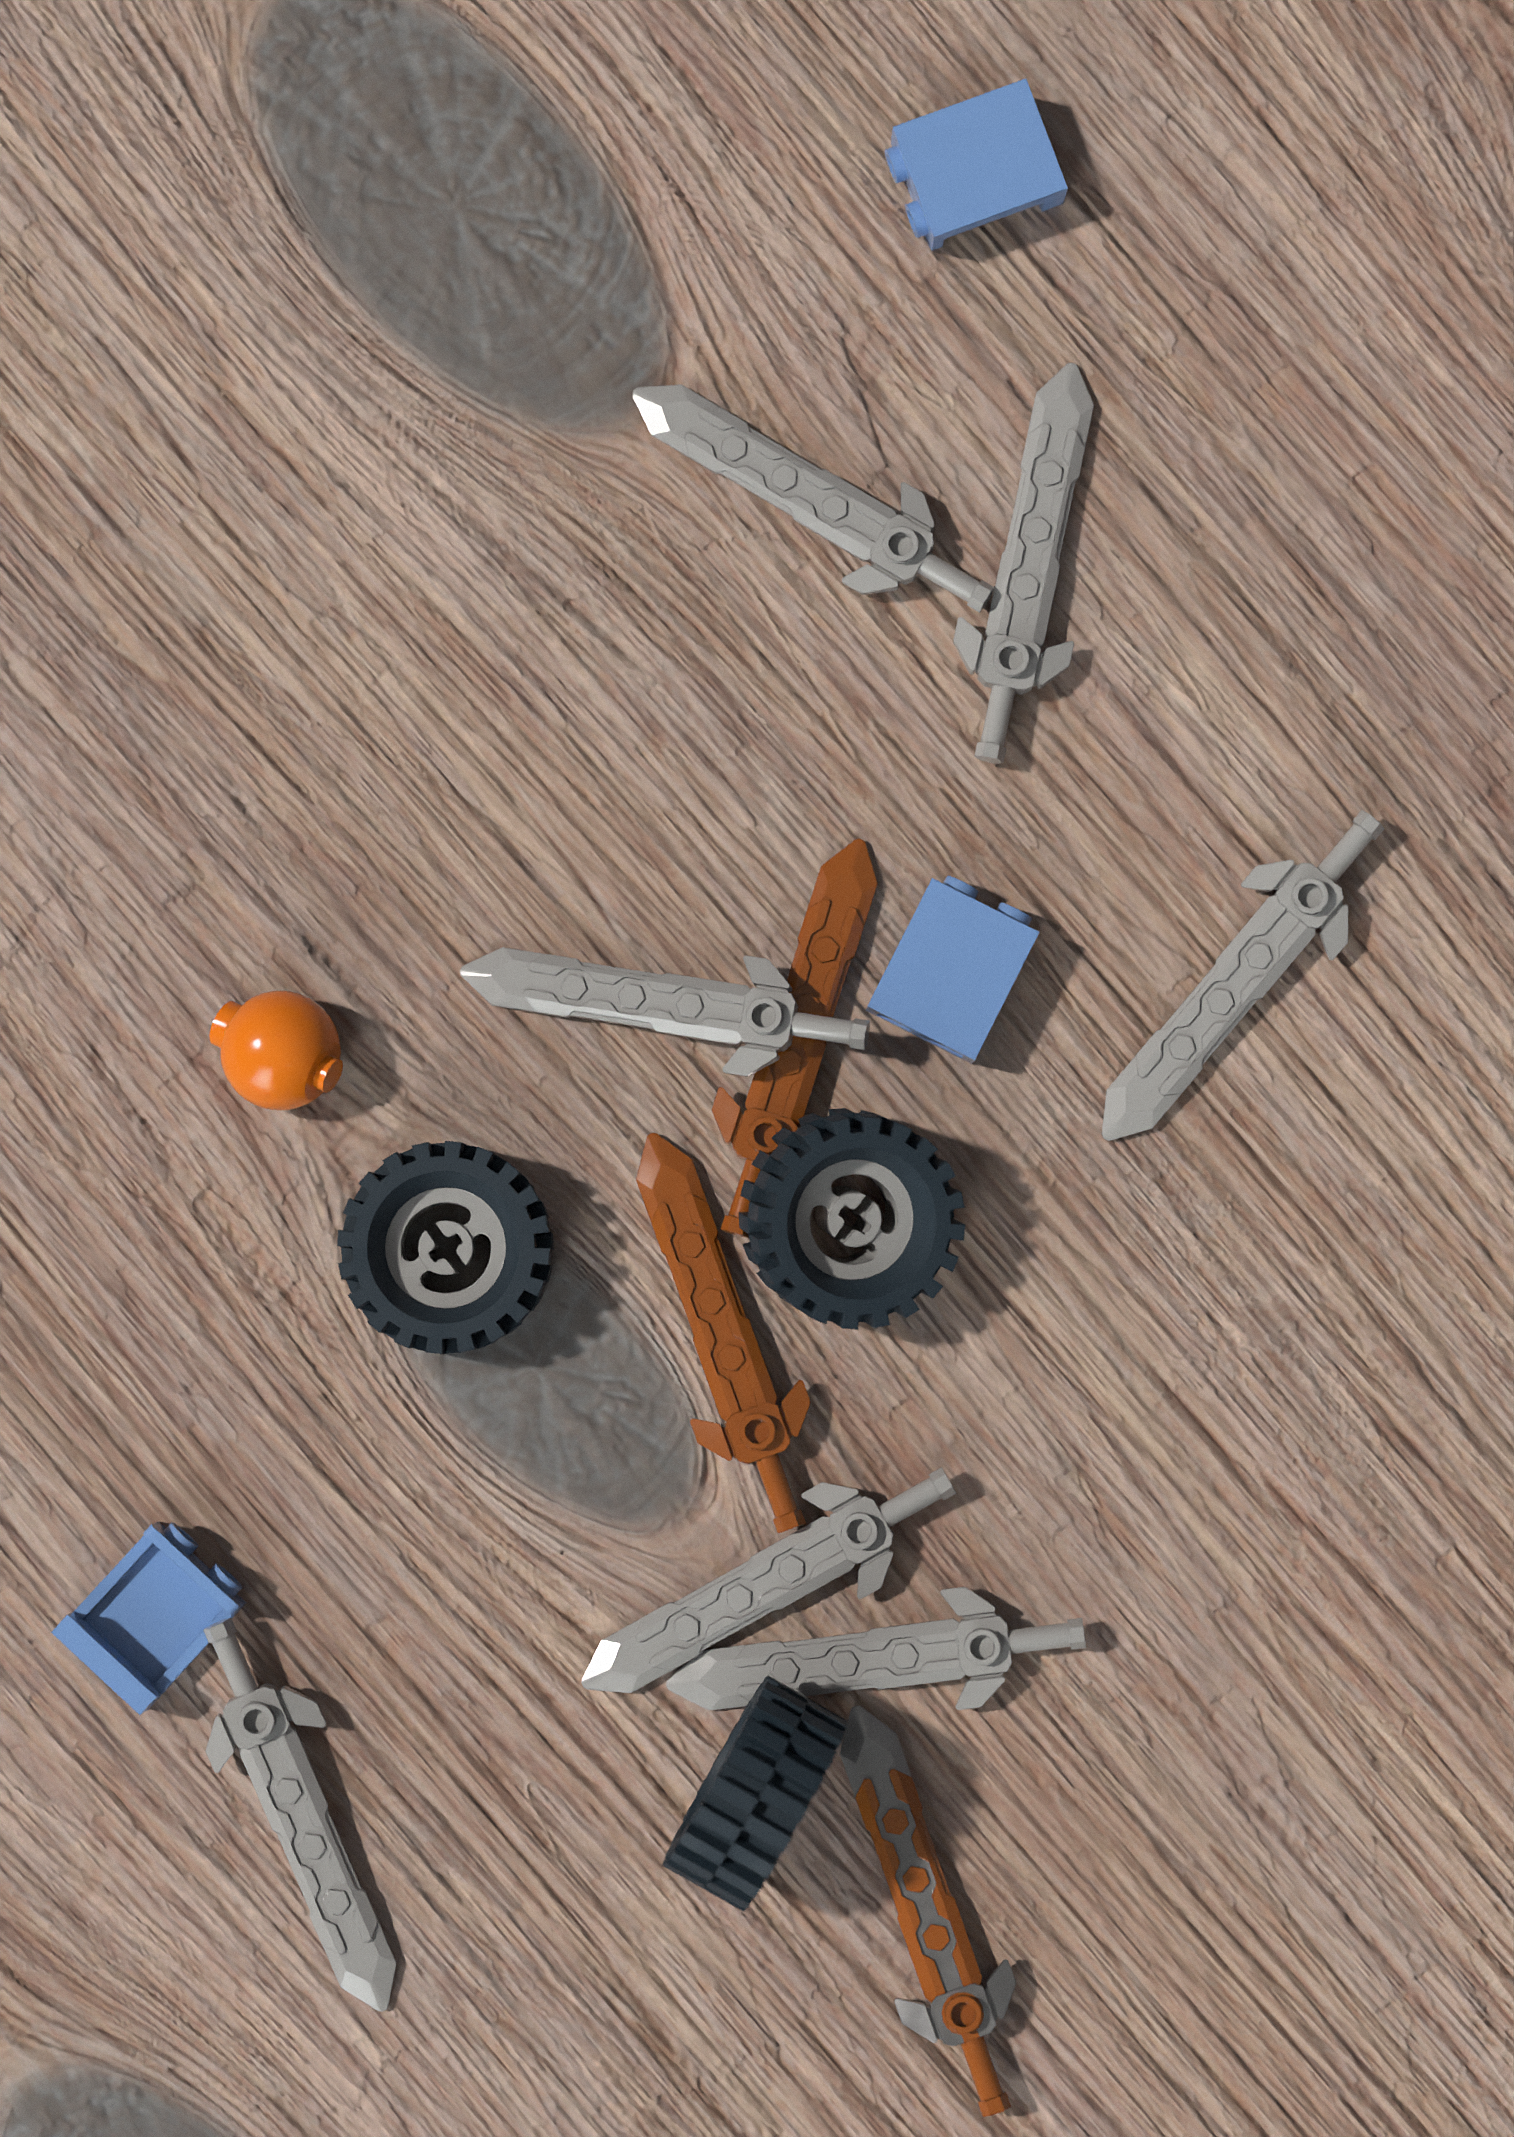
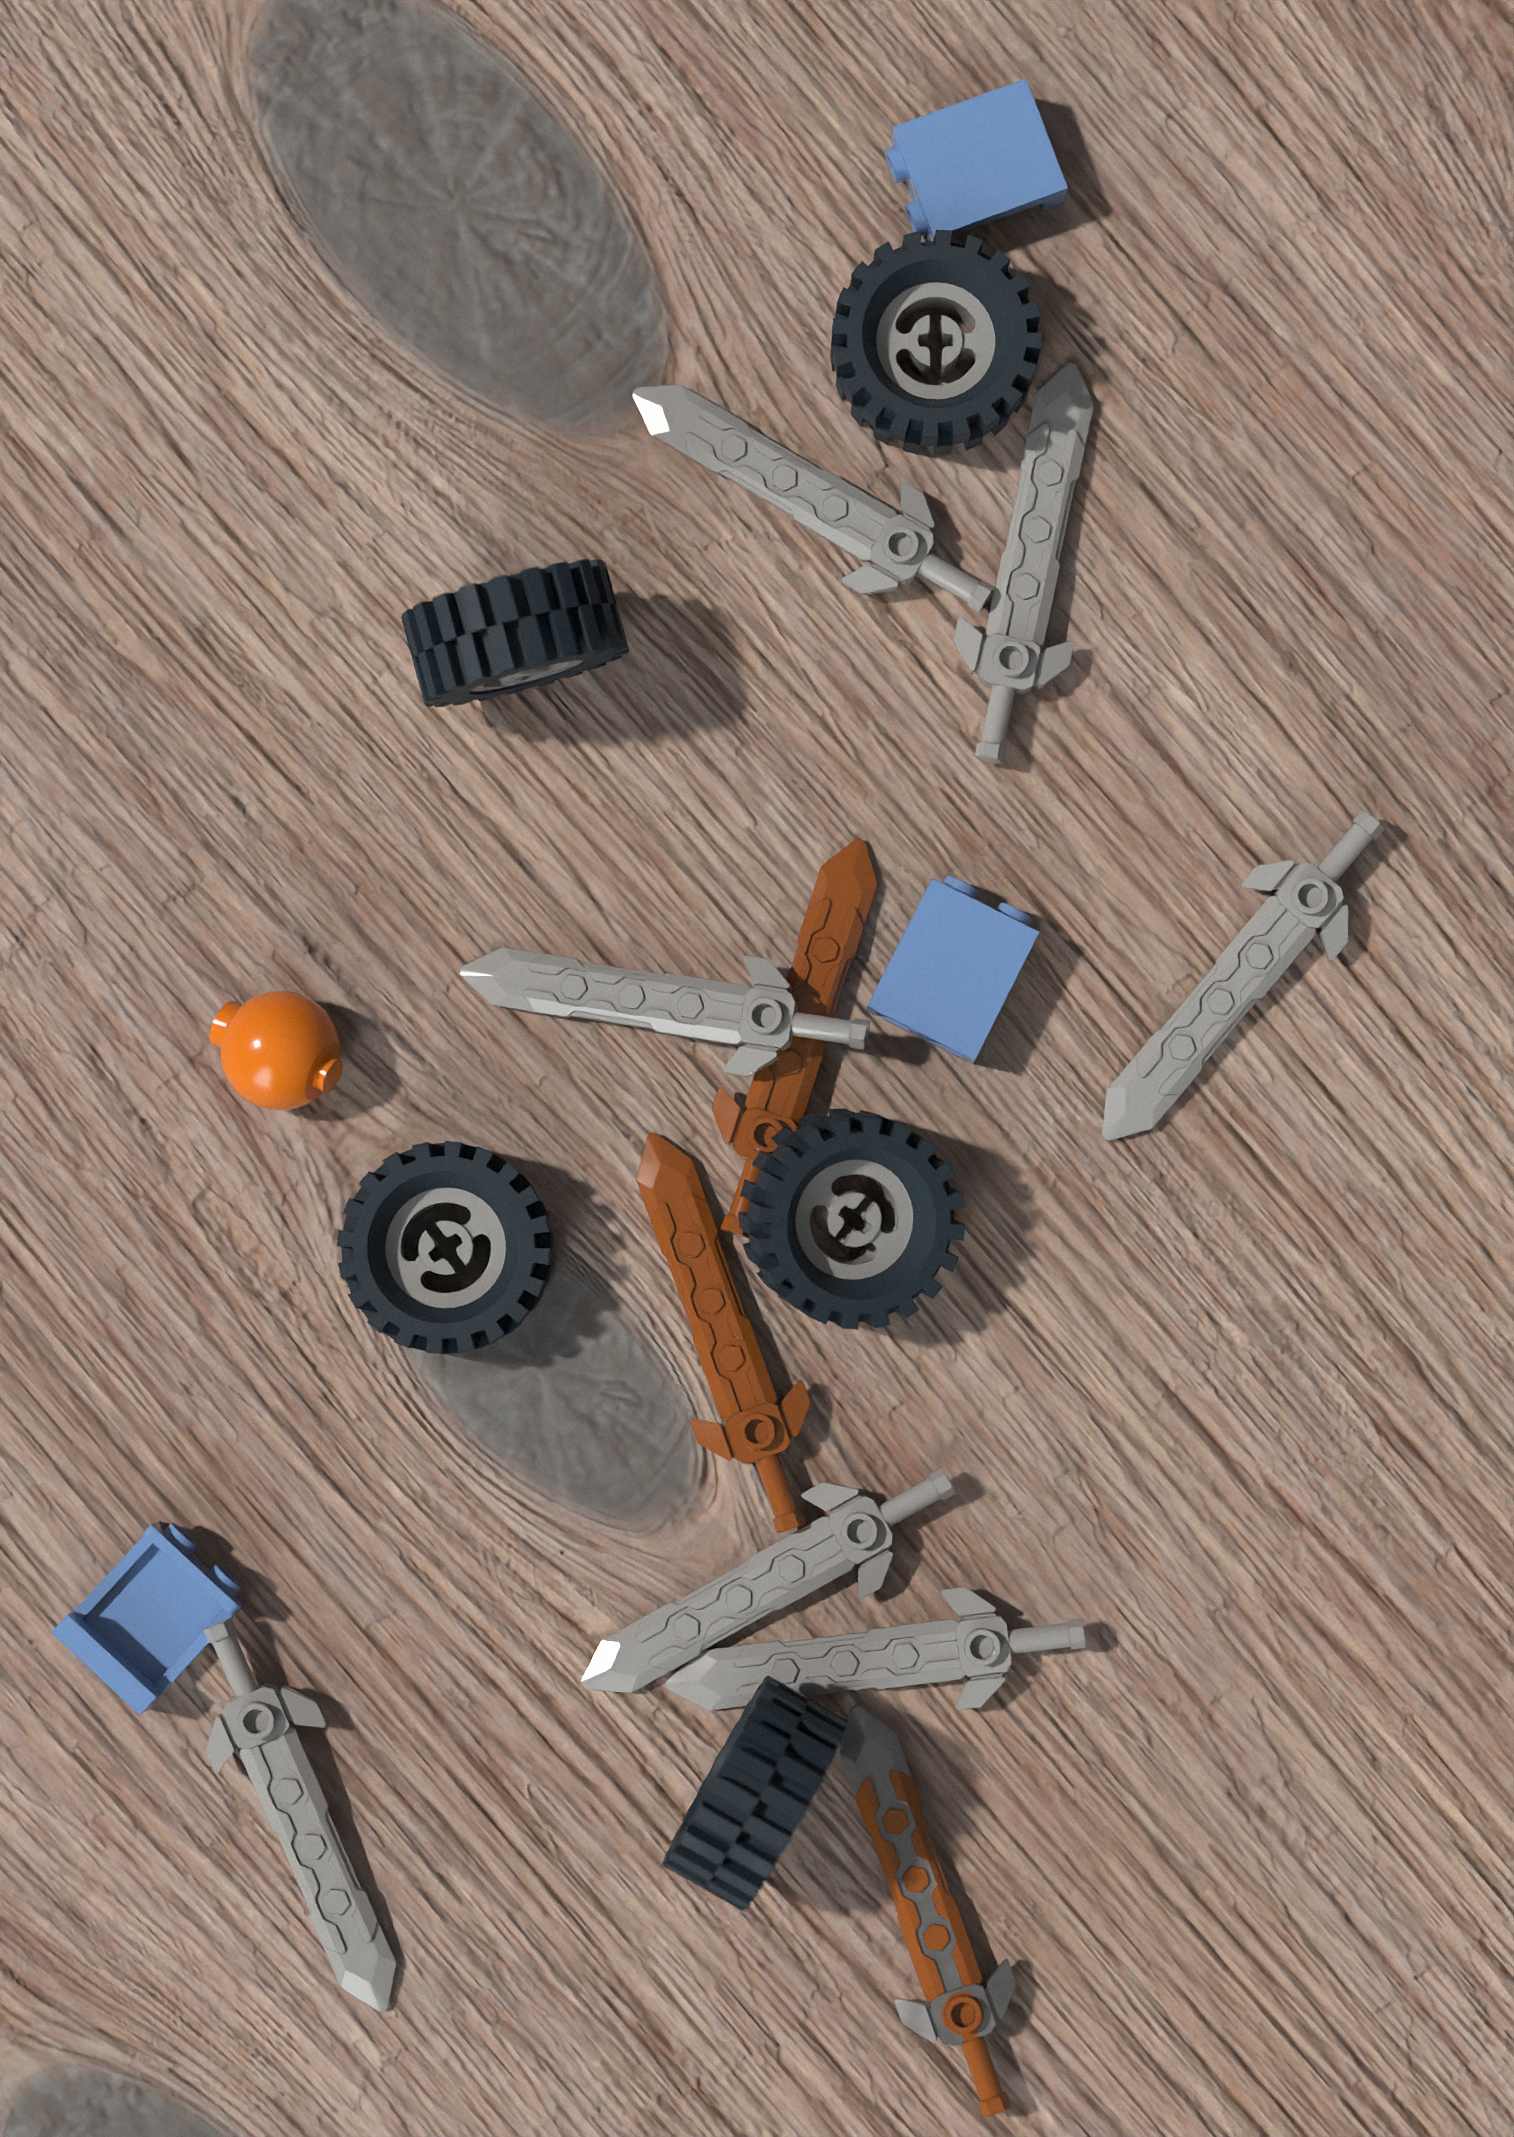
(514, 632): none -> black wheel
(950, 279): none -> black wheel

